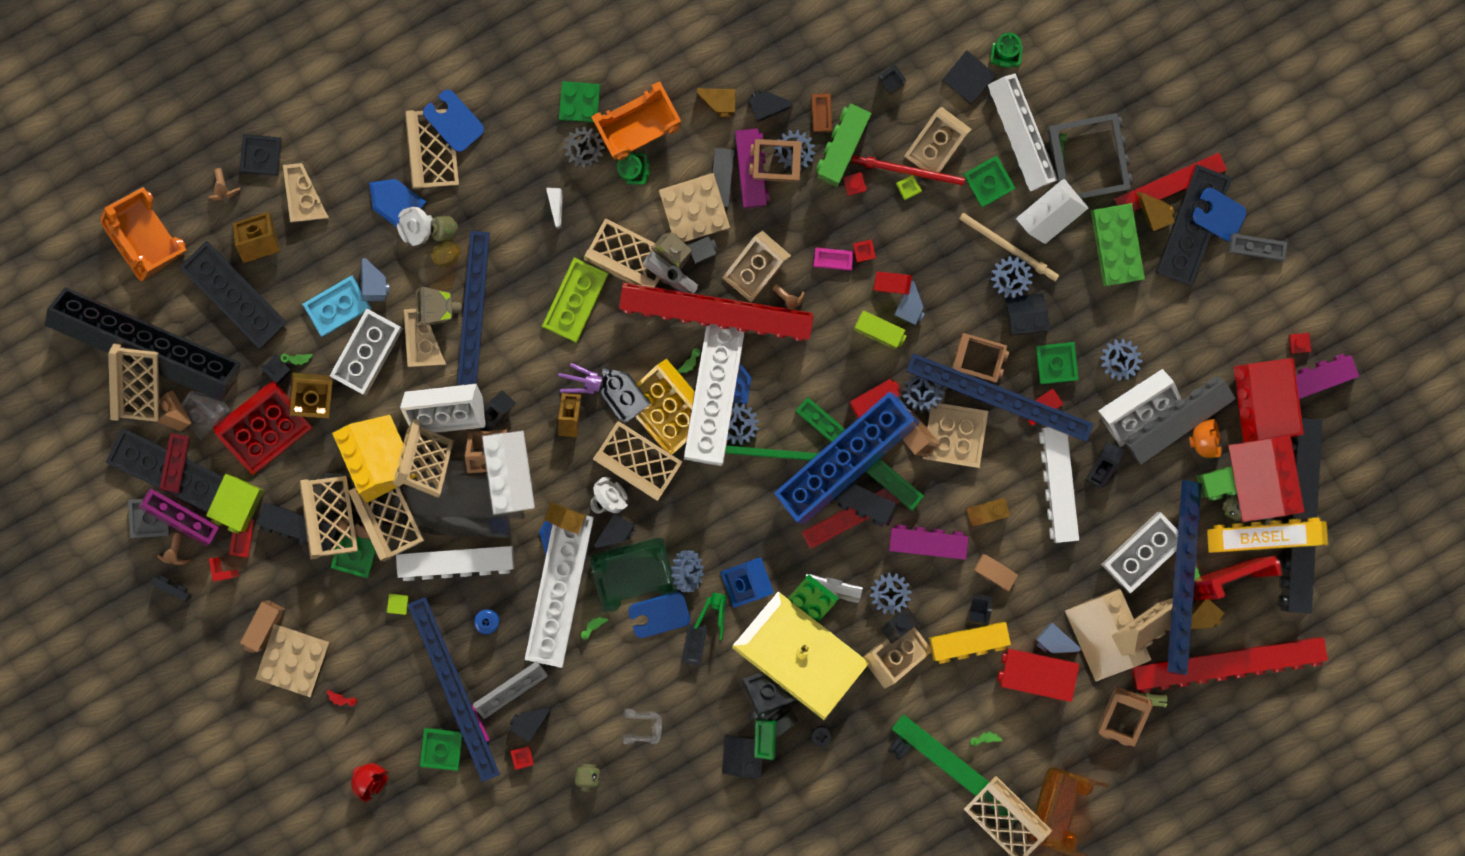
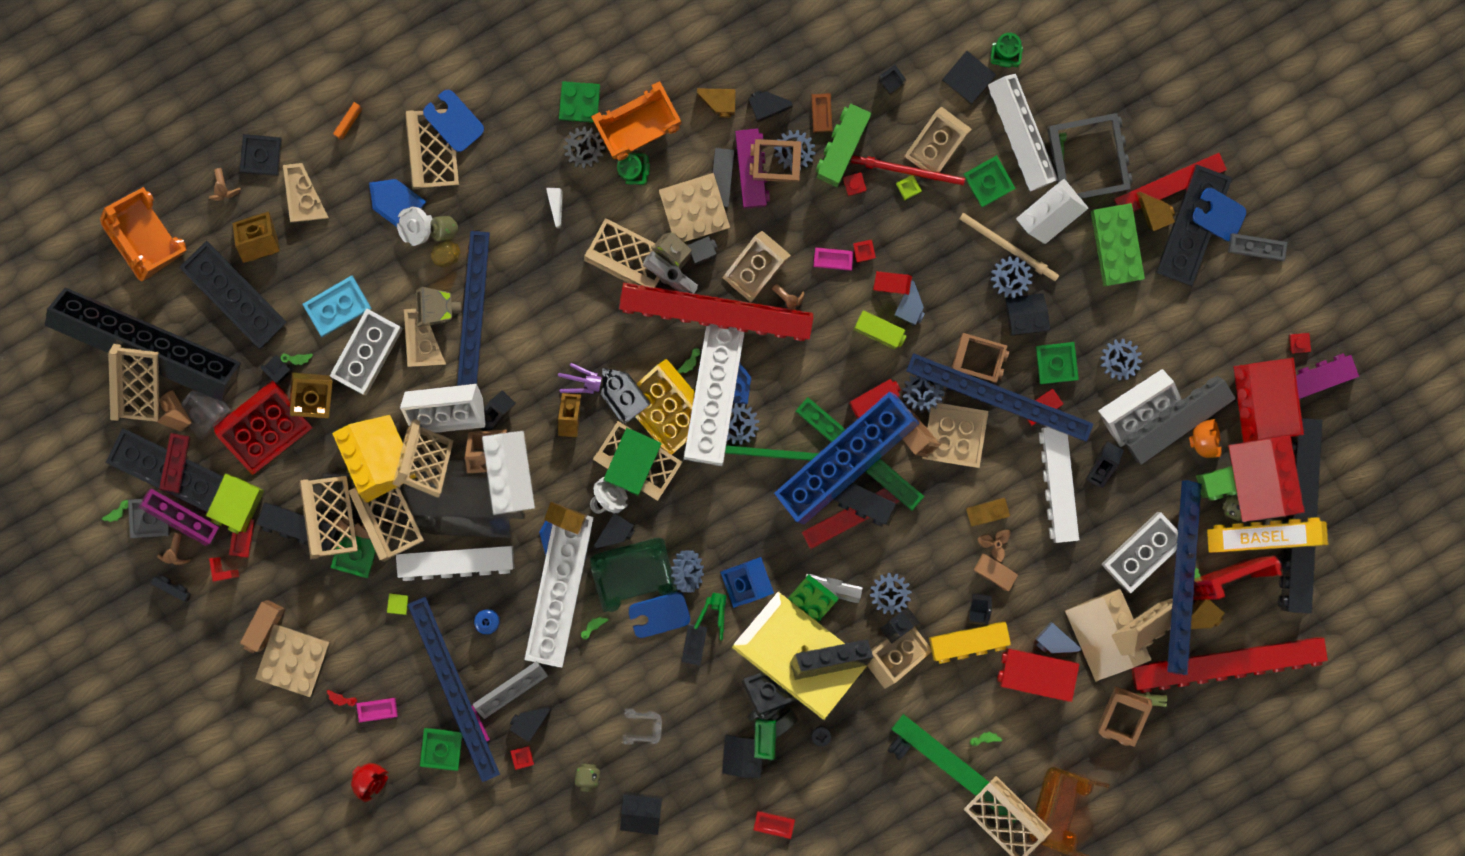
(117, 513): none -> bright green piece
(348, 121): none -> orange tile
(372, 283): sand blue slope -> none
(377, 710): none -> dark pink tile
(575, 300): lime tile -> none
(632, 461): none -> green tile
(641, 813): none -> black slope
(774, 824): none -> red tile
(831, 659): none -> black brick
(928, 543): magenta brick -> none
(1001, 538): none -> medium nougat plant

